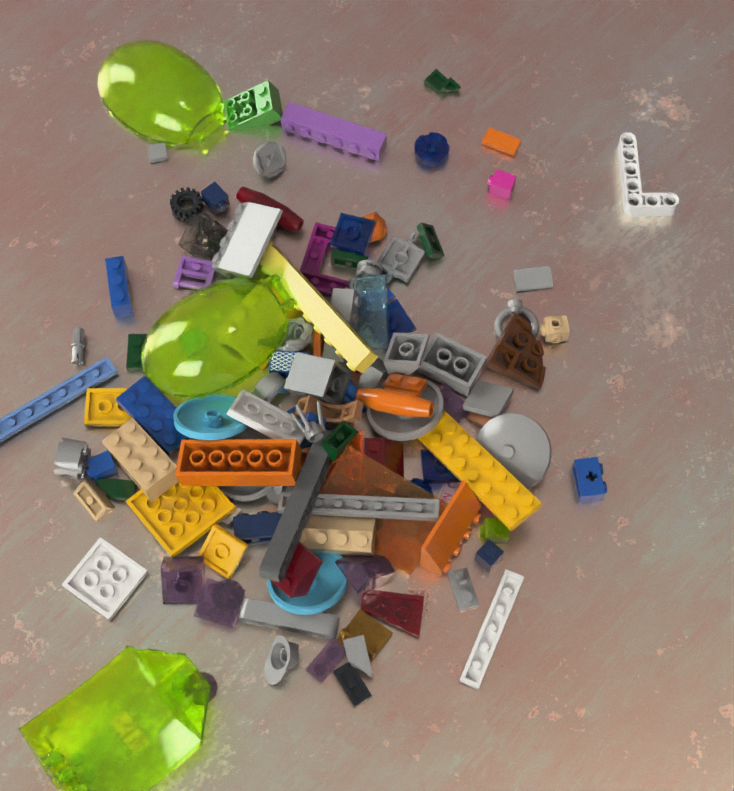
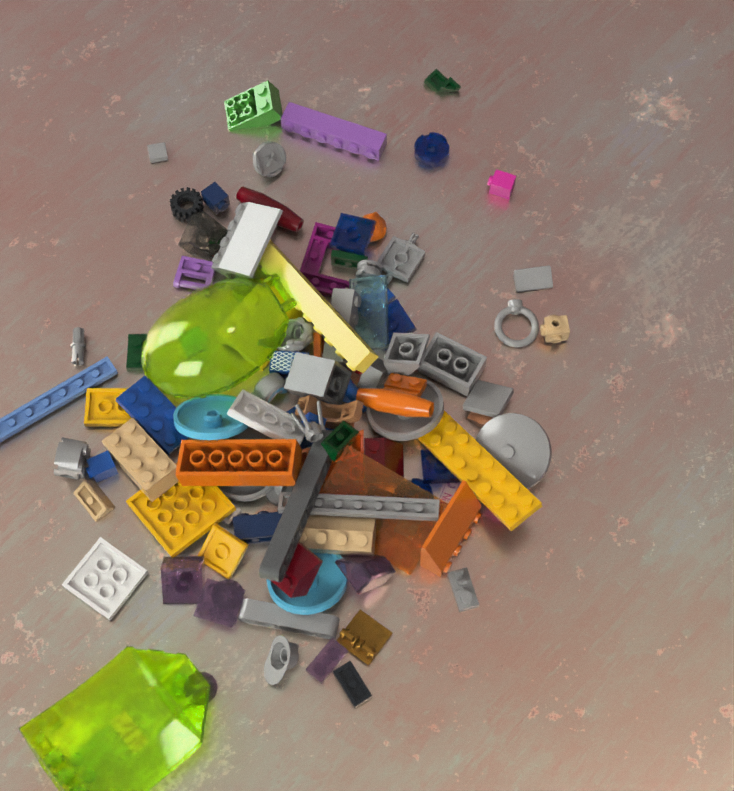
(117, 488): dark green slope -> none
(118, 286): blue arch -> none
(160, 93): clear neon green windscreen -> none
(358, 654): light grey slope -> none
(395, 609): dark red wing -> none
(430, 241): dark green plate -> none
(453, 404): clear purple plate -> none
(489, 555): dark blue brick -> none
(491, 629): white plate -> none
(494, 530): clear neon green brick -> none
(501, 141): orange tile -> none
(518, 354): reddish brown brick -> none
(587, 490): blue brick -> none
(633, 181): white beam -> none

